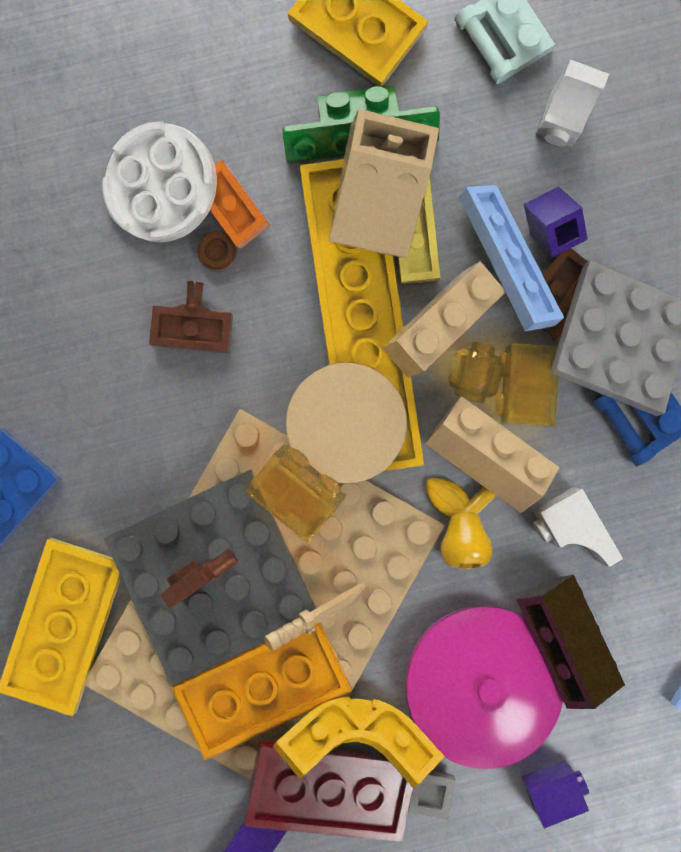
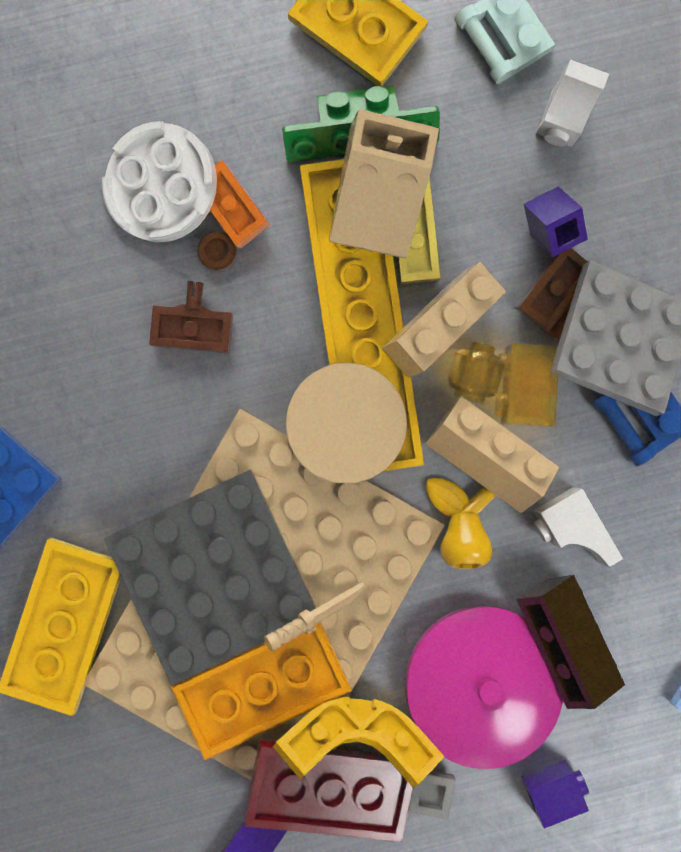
(194, 576): copper plate -> none
(296, 492): clear yellow brick -> none
(511, 257): light blue plate -> none

